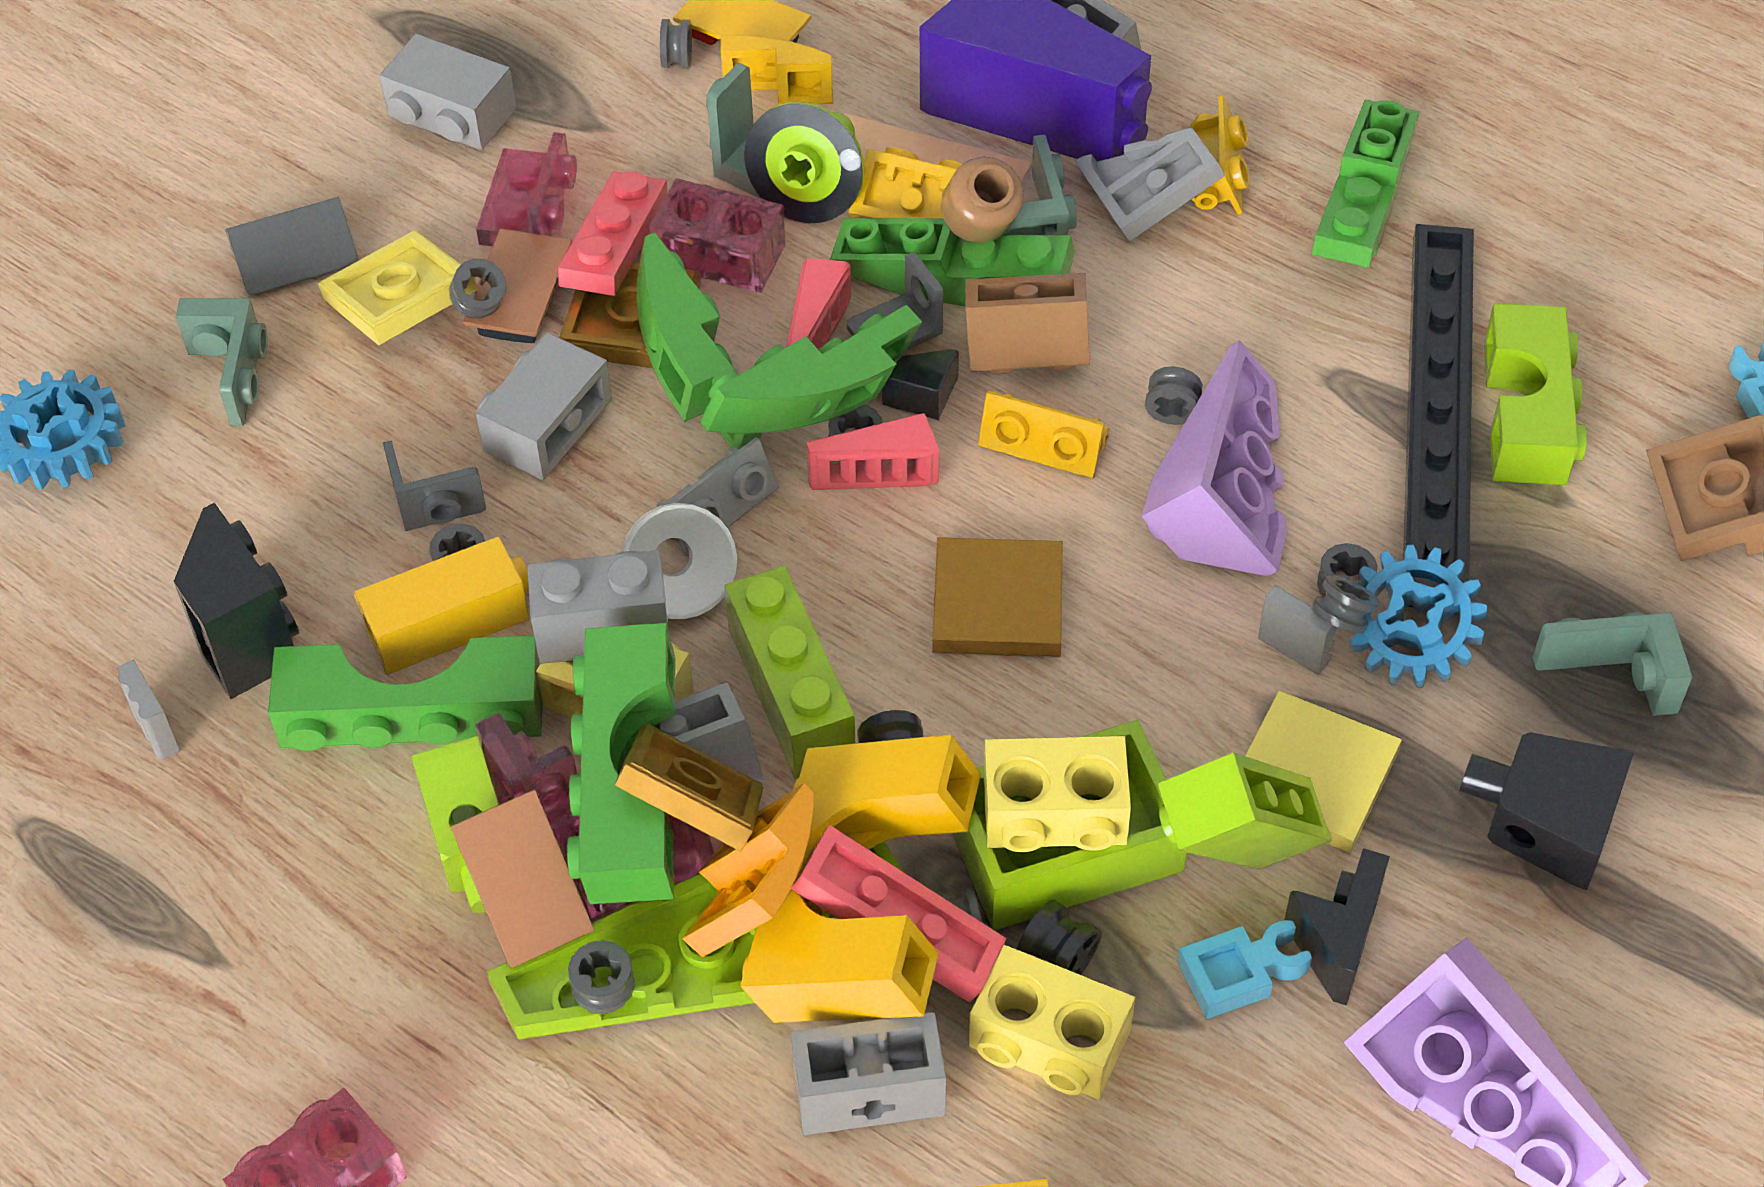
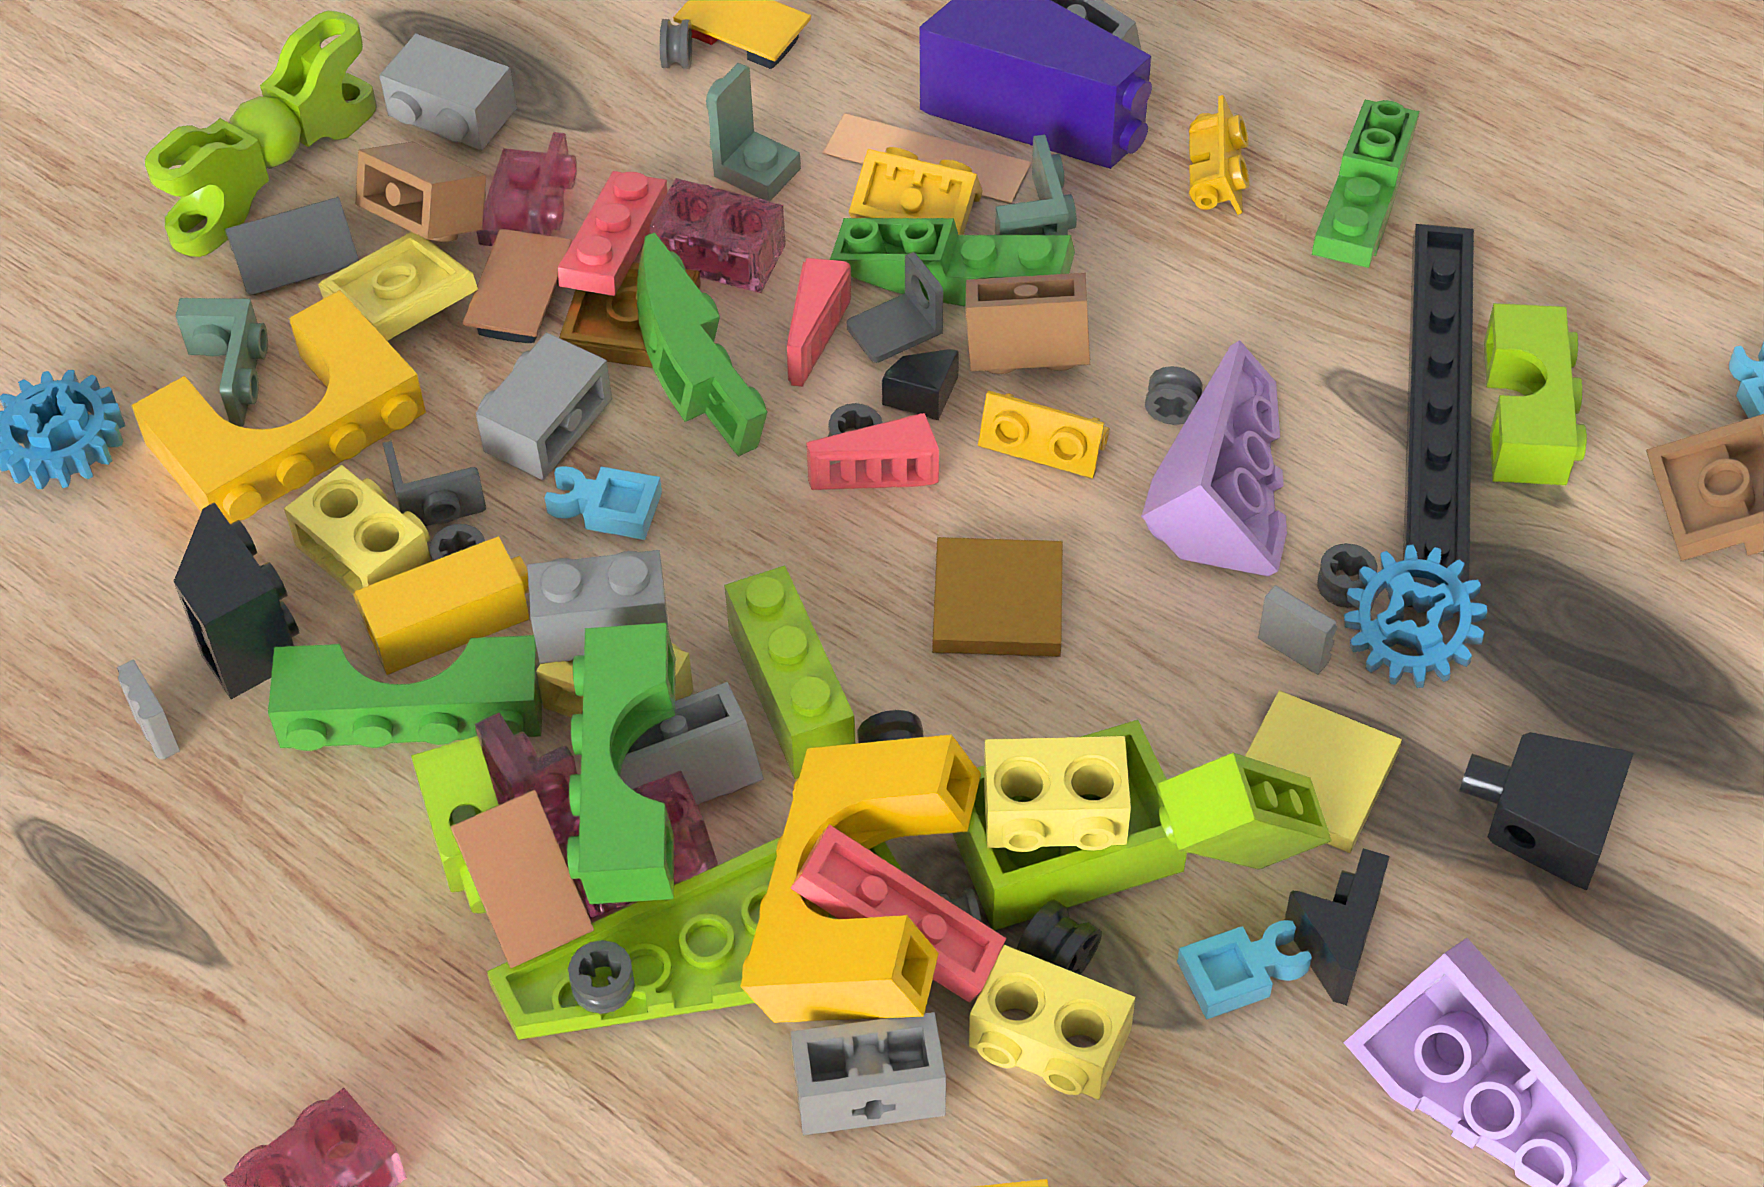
(230, 160): none -> lime piece
(246, 468): none -> yellow arch
(356, 531): none -> light yellow brick
(420, 190): none -> medium nougat brick
(488, 272): dark grey bush -> none
(612, 504): none -> medium azure plate
(691, 786): pearl gold tile -> none
(710, 561): white piece -> none
(730, 485): light grey hinge -> none
(758, 877): light orange slope -> none
(781, 65): yellow slope -> none
(805, 161): piece -> none
(808, 384): bright green slope -> none
(982, 199): medium nougat head -> none
(1151, 179): light grey wing -> none
(1345, 604): dark grey bush -> none
(1635, 638): sand green bracket -> none

